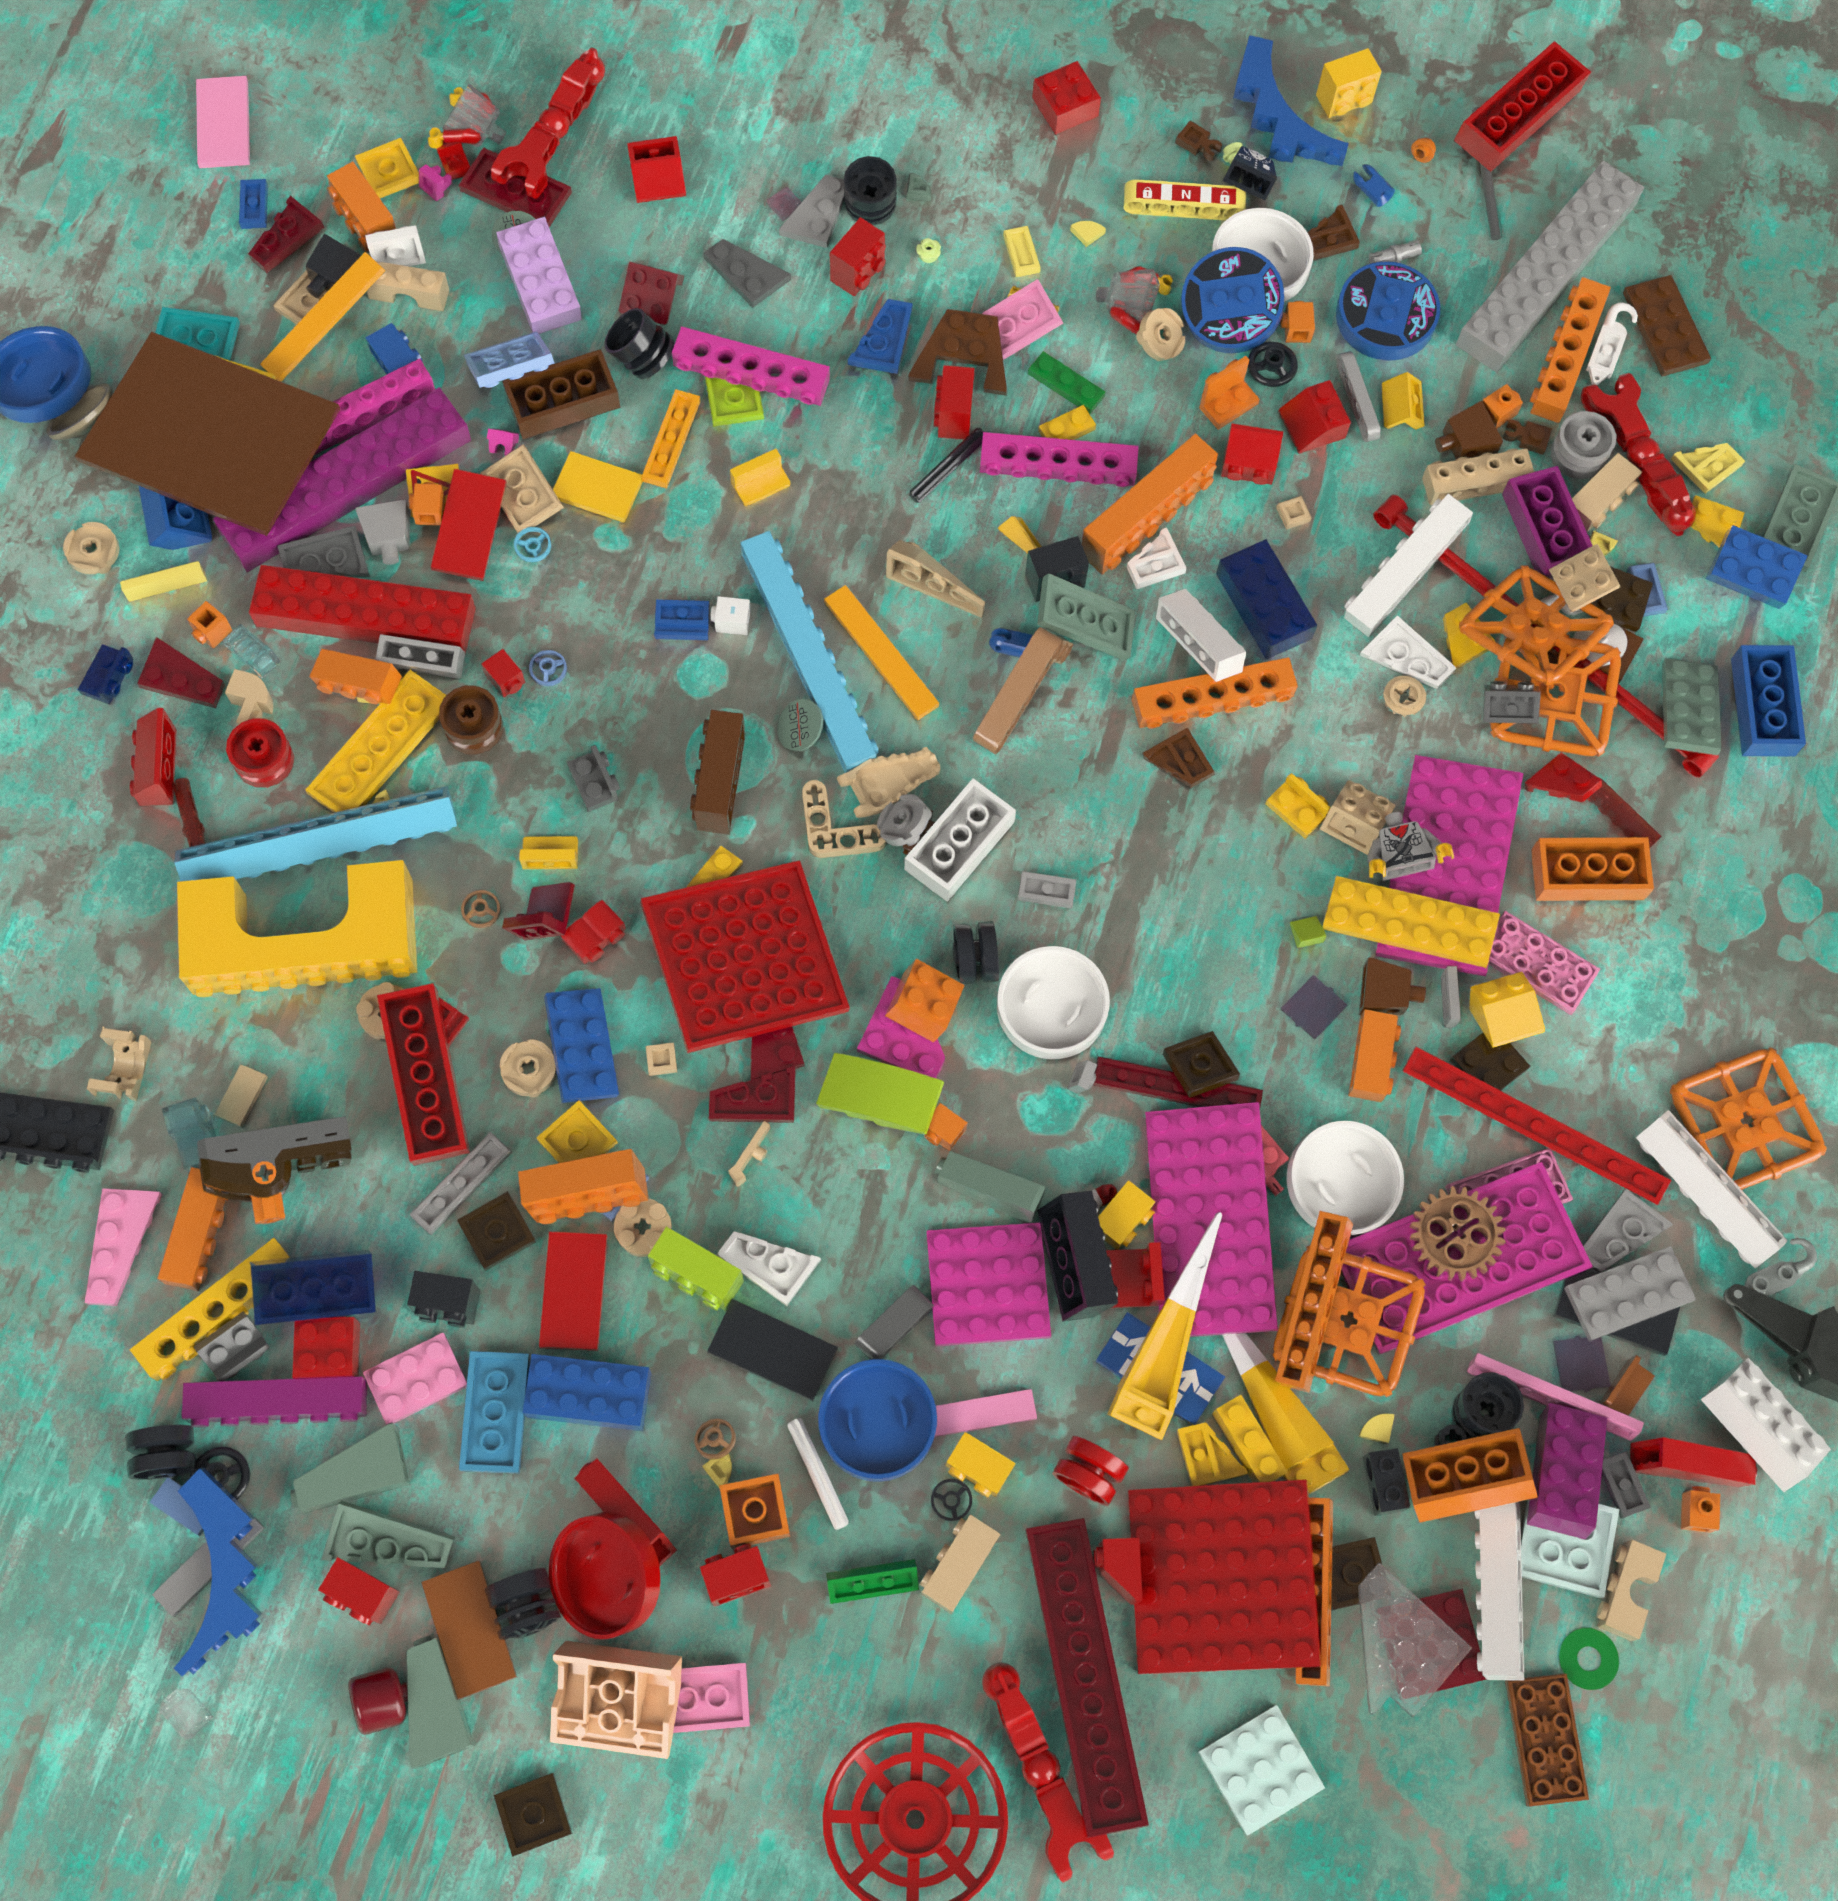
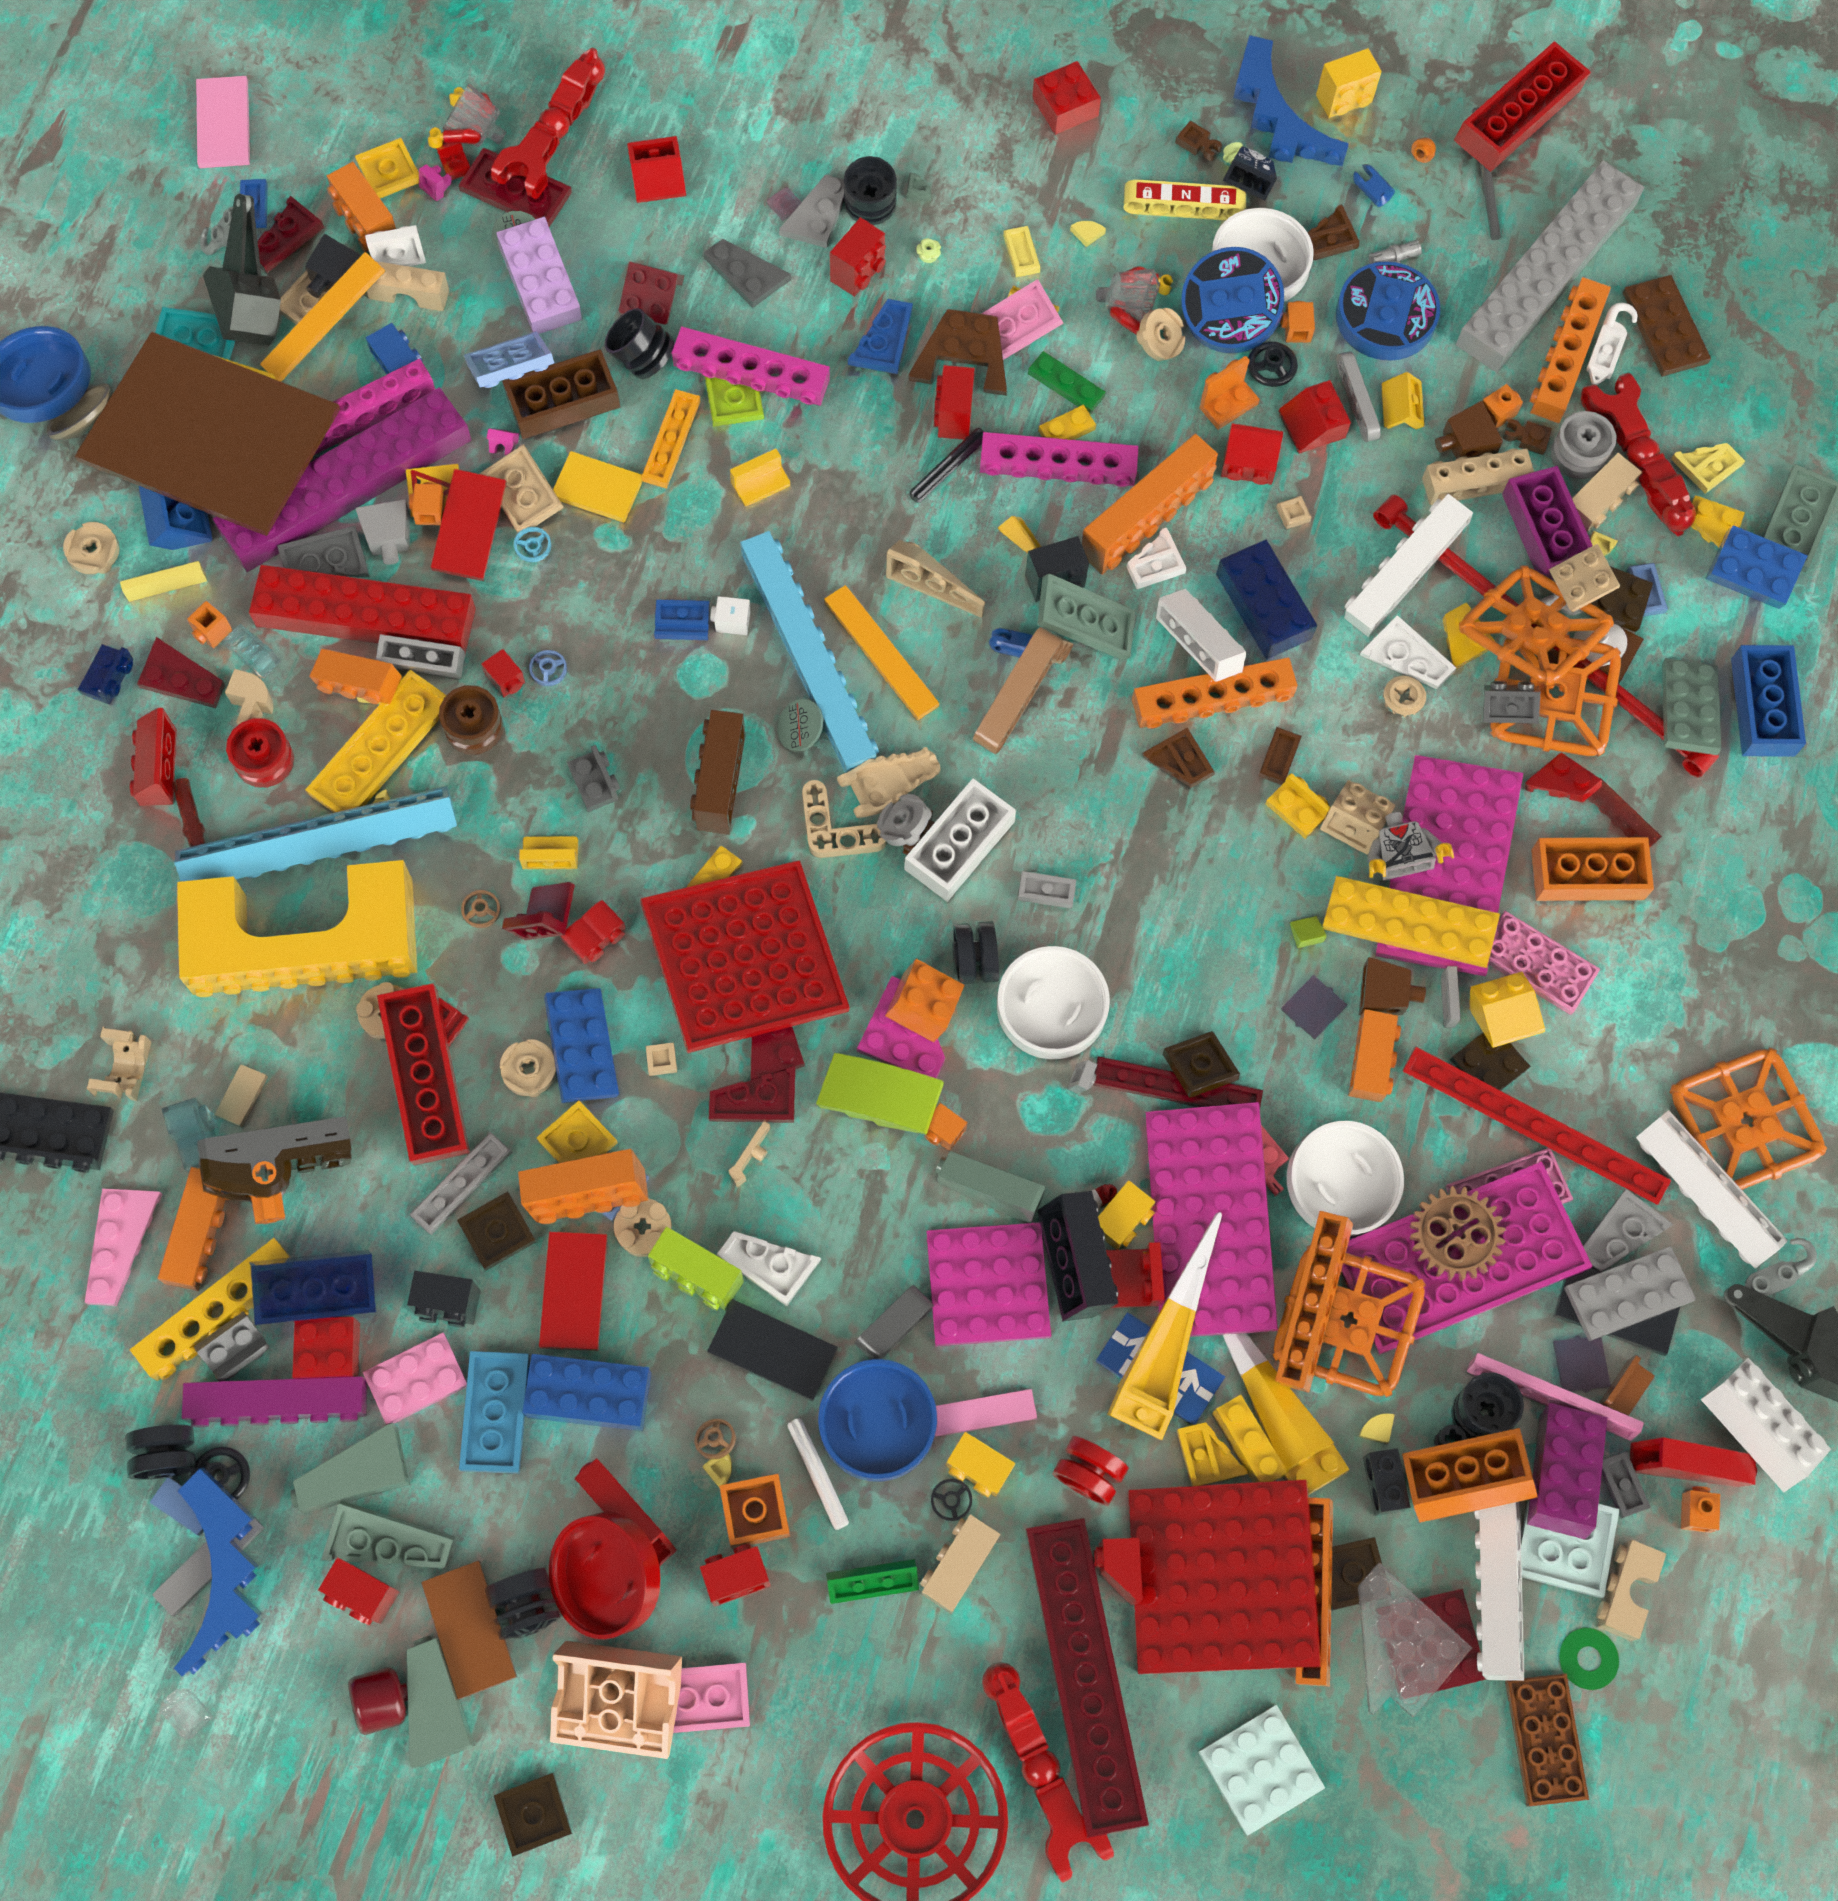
(241, 297): none -> pearl dark grey slope
(1280, 756): none -> reddish brown tile

